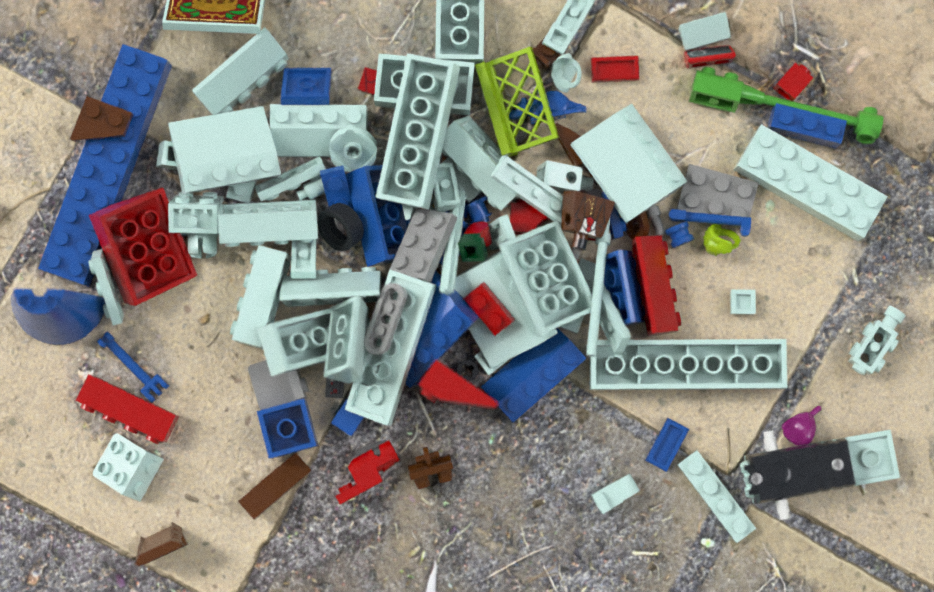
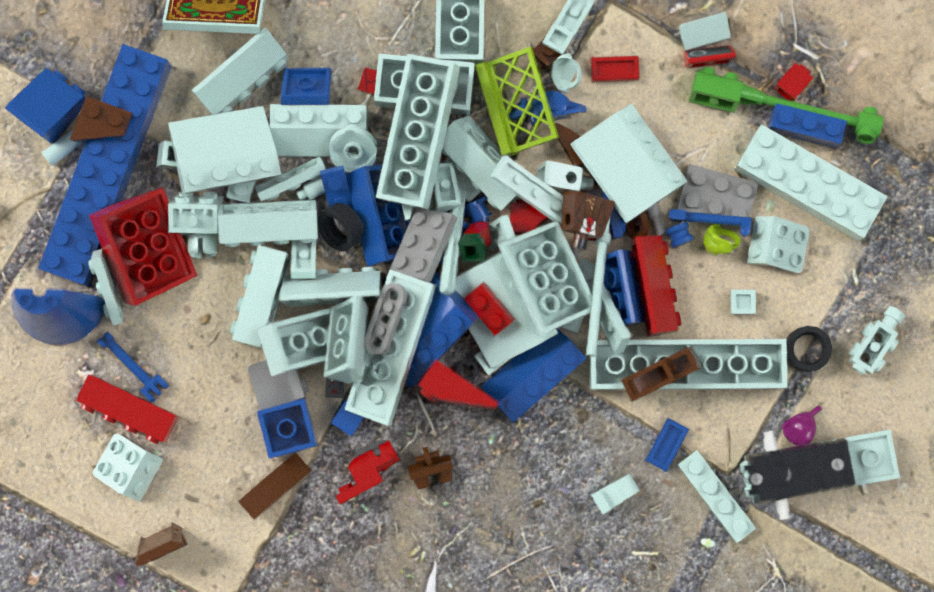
(48, 104): none -> blue slope
(60, 148): none -> light aqua cylinder
(661, 373): none -> reddish brown slope
(778, 243): none -> light aqua bracket
(825, 344): none -> black tyre

